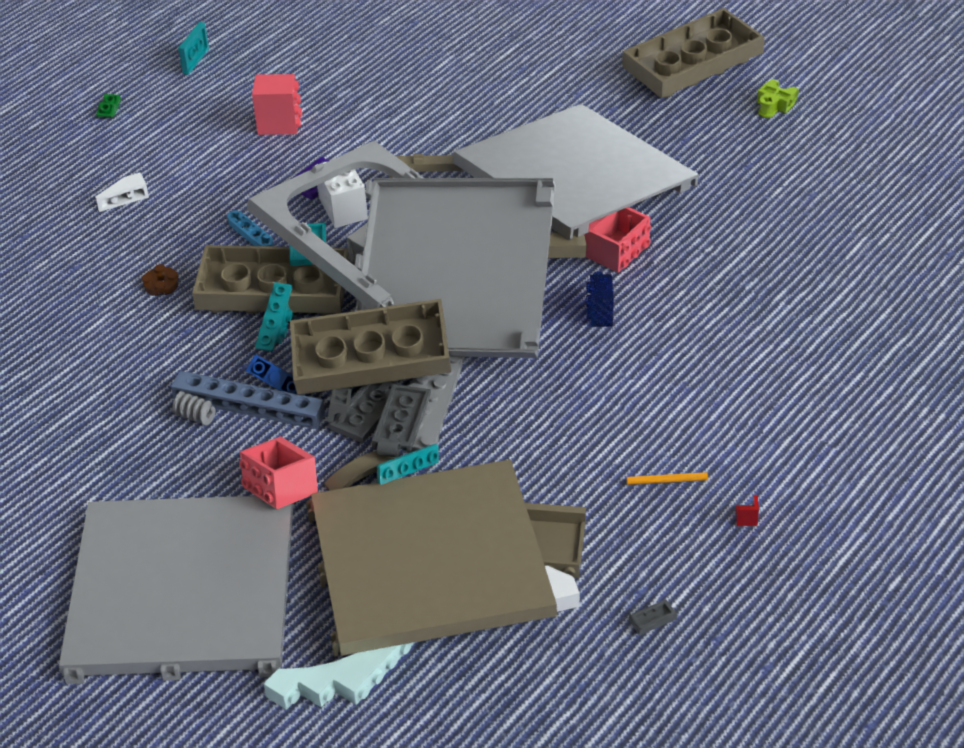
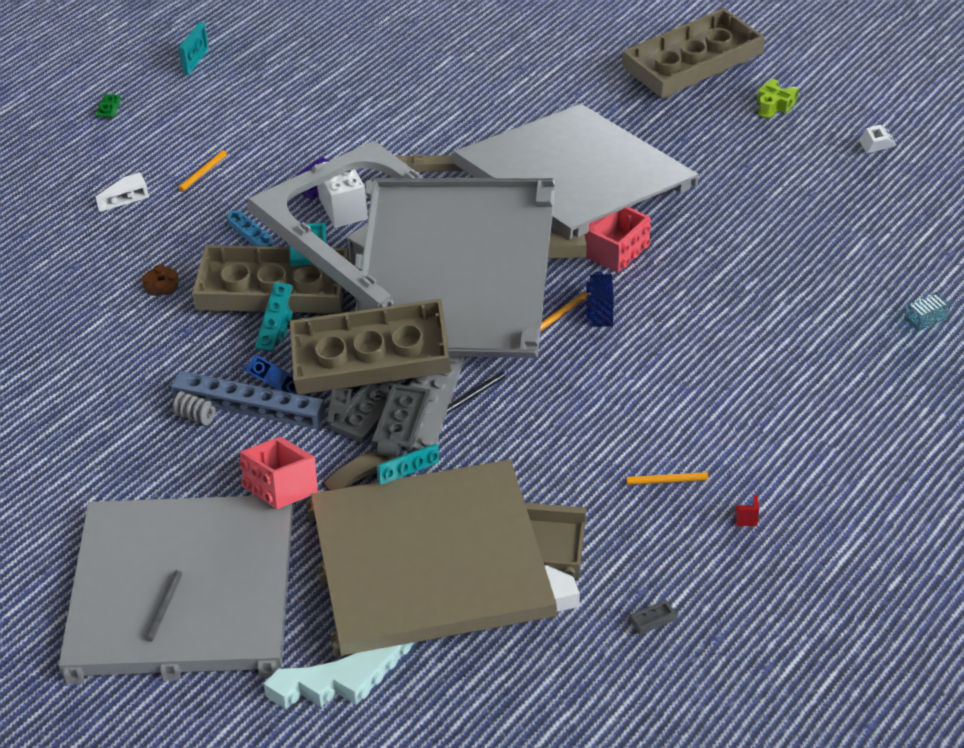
(163, 606): none -> flat silver bar
(202, 171): none -> light orange bar
(276, 104): coral container -> none
(475, 392): none -> black bar
(565, 309): none -> light orange bar
(876, 139): none -> white slope
(927, 311): none -> clear light blue brick

